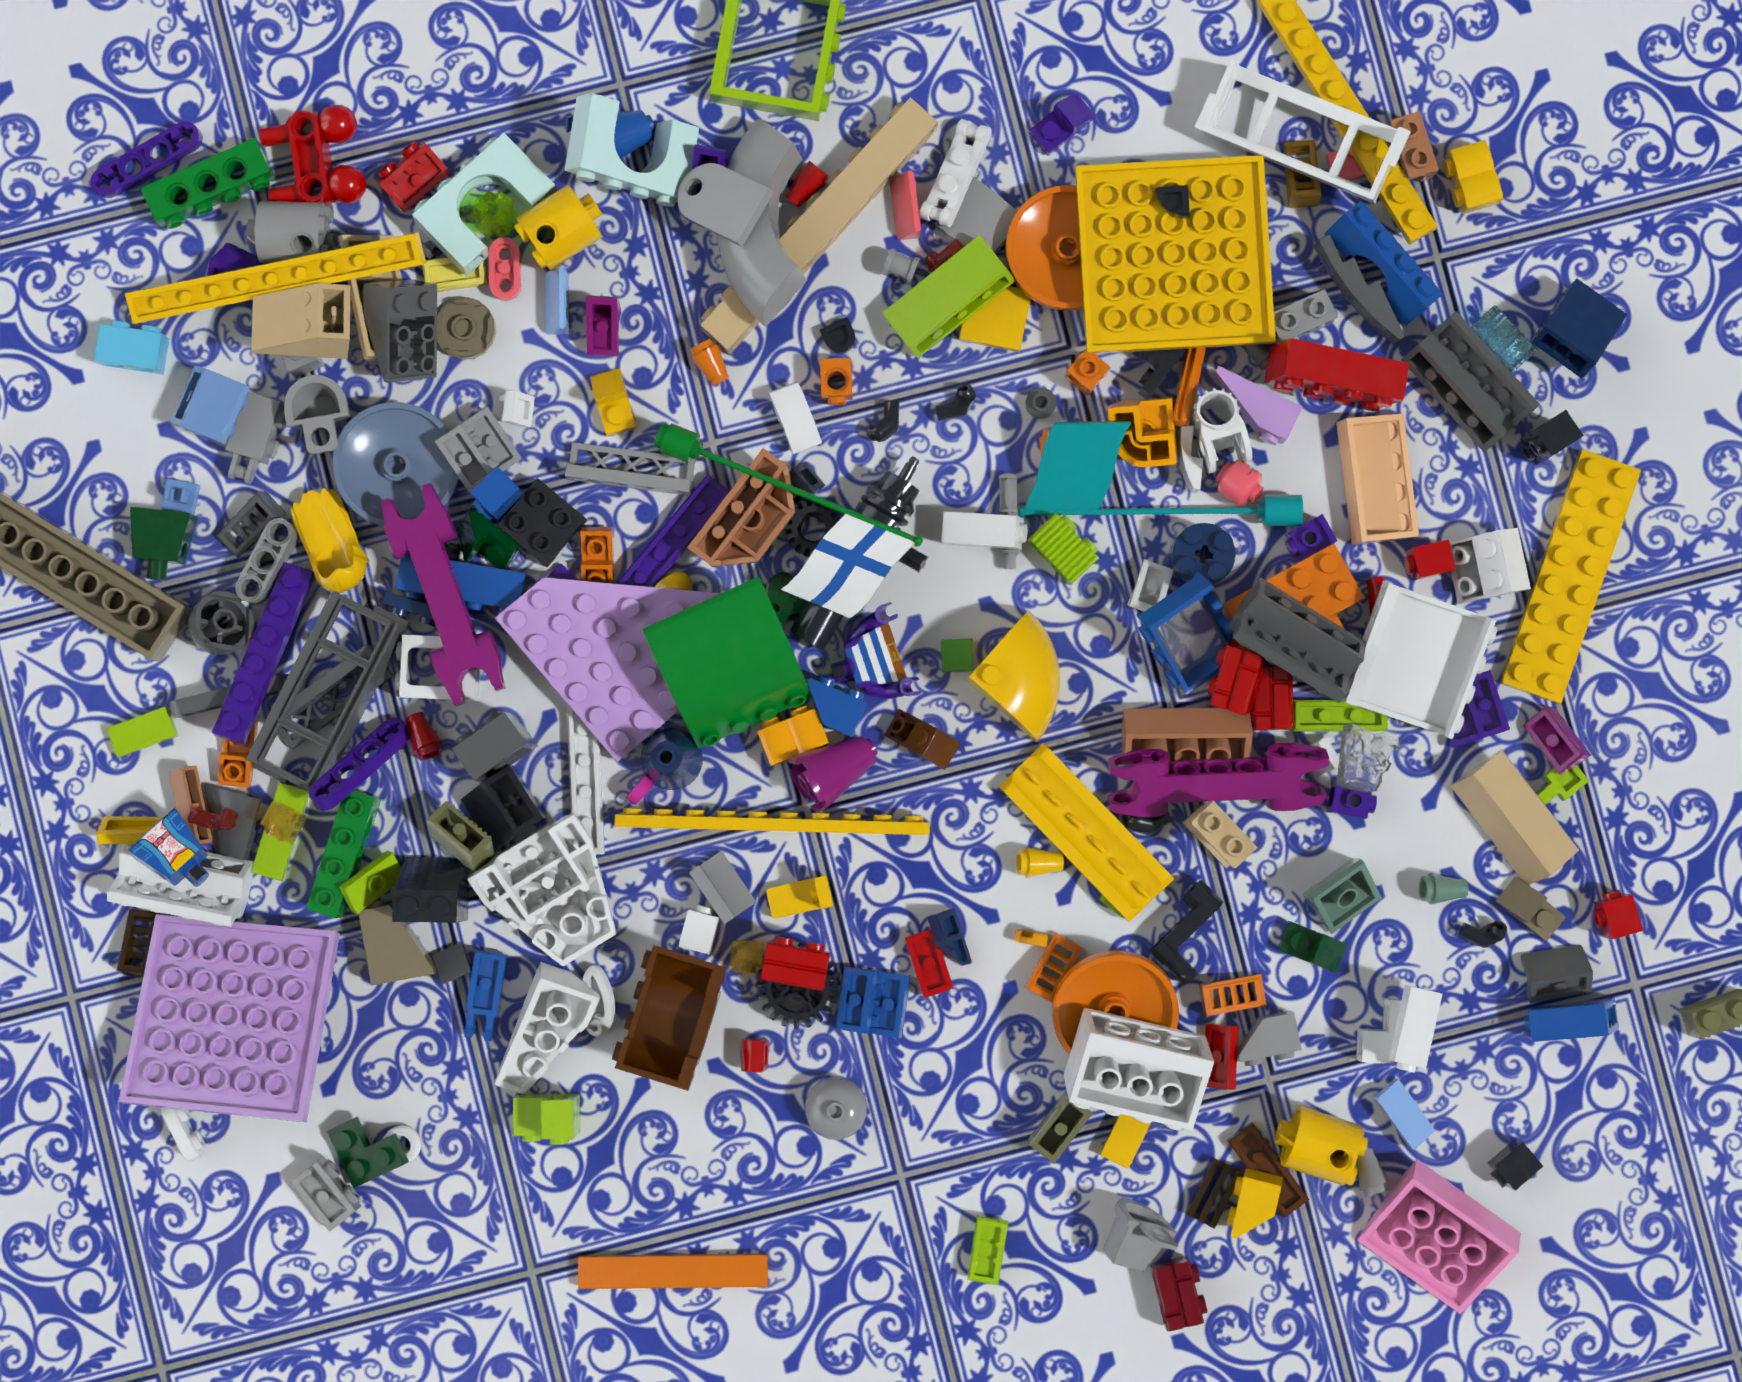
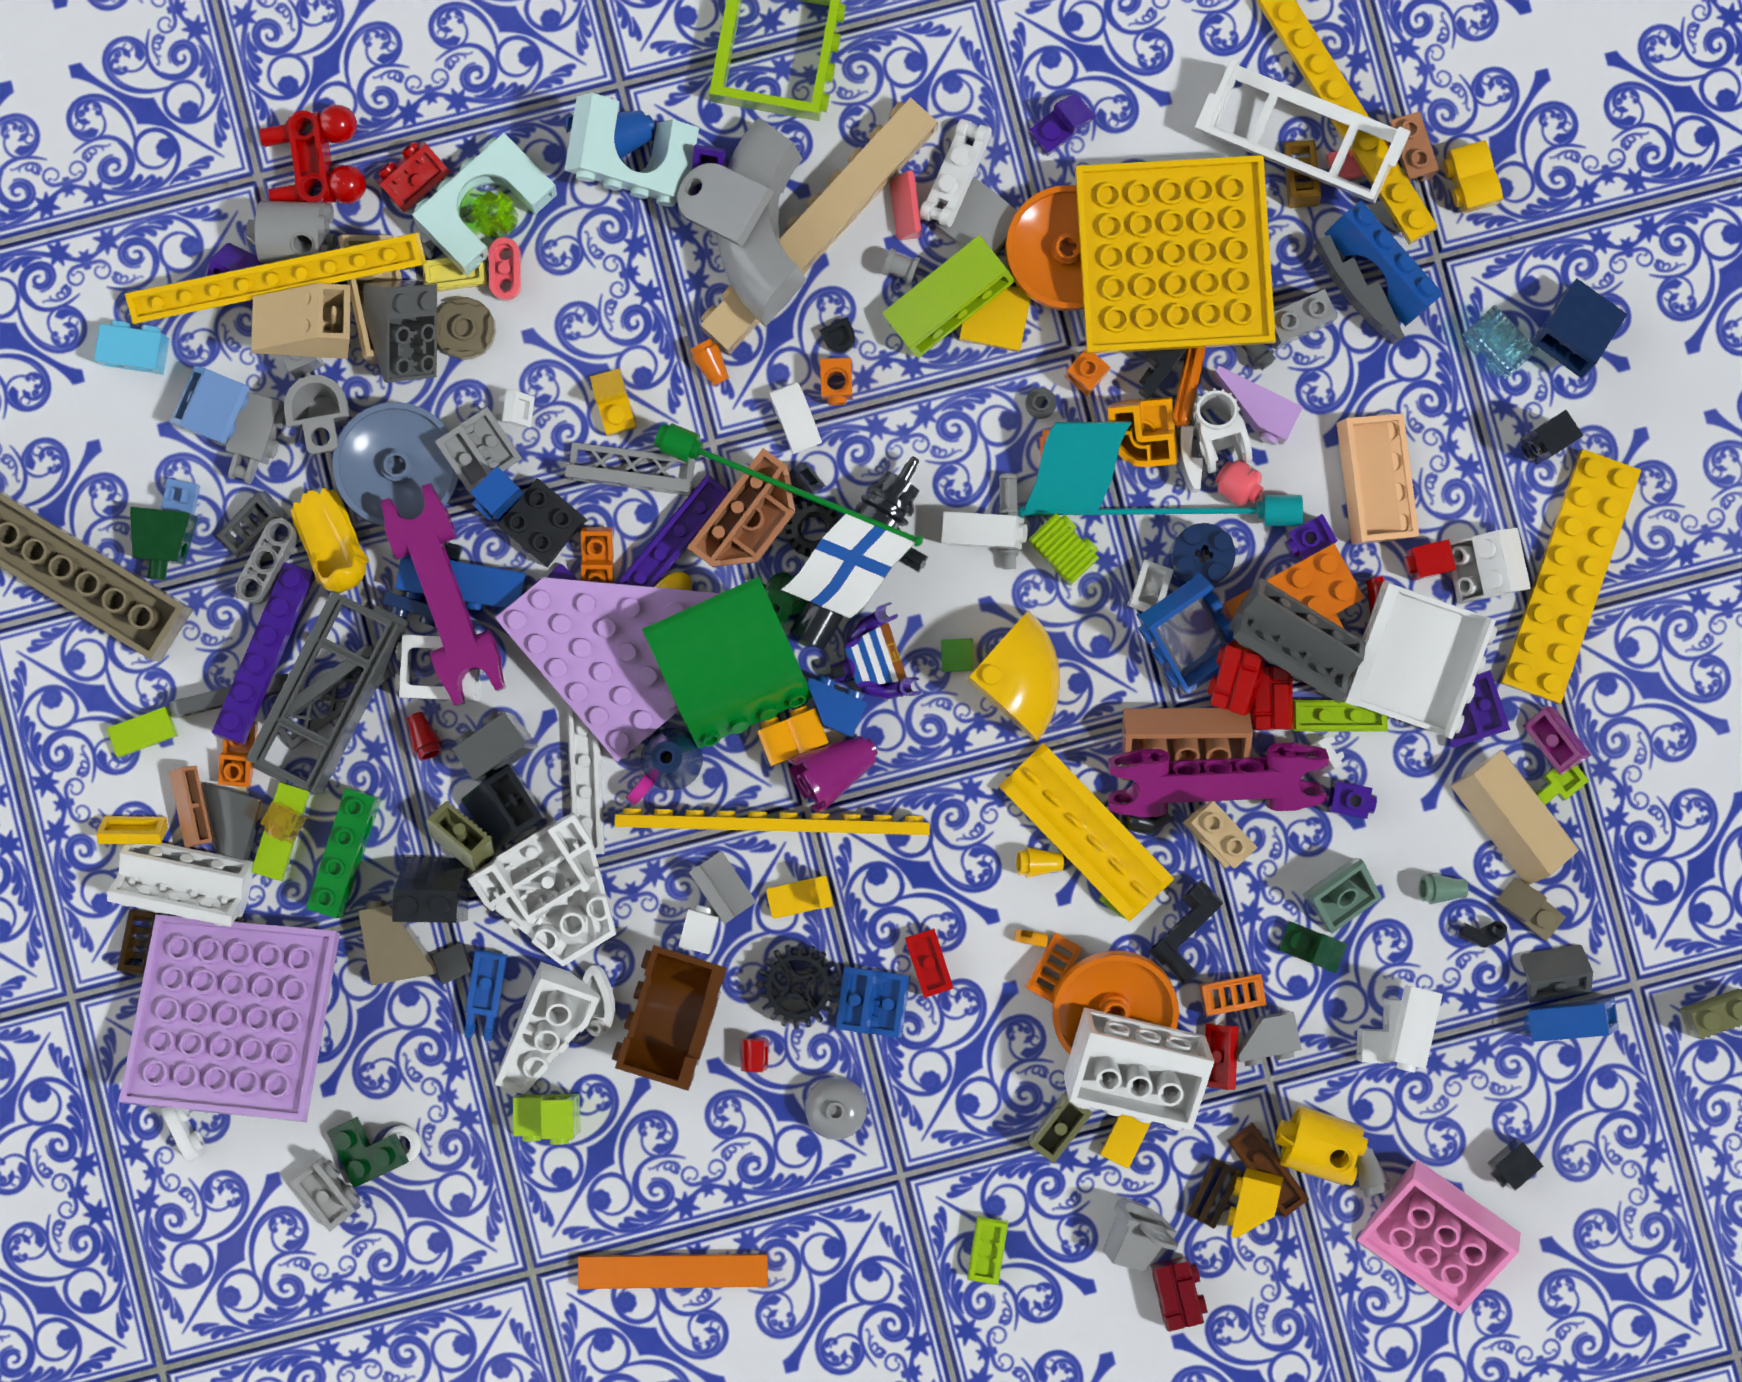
(149, 165): dark purple beam -> none
(163, 193): green brick -> none
(172, 851): torso -> none
(210, 820): clear red arm -> none
(221, 623): dark grey cylinder -> none
(371, 882): lime plate -> none
(393, 735): dark purple beam -> none
(482, 536): dark green slope -> none
(557, 301): light blue slope -> none
(569, 220): yellow cylinder -> none
(602, 325): magenta slope -> none
(747, 955): clear yellow brick -> none
(795, 964): red brick -> none
(806, 184): red cone -> none
(888, 425): black arm -> none
(922, 739): reddish brown slope -> none
(935, 260): clear red arm -> none
(949, 936): dark blue tile -> none
(960, 404): black arm -> none
(1174, 200): black tile -> none
(1336, 374): red brick -> none
(1364, 758): clear slope -> none
(1404, 1114): light blue slope -> none
(1470, 381): dark grey brick -> none
(1617, 915): red brick -> none

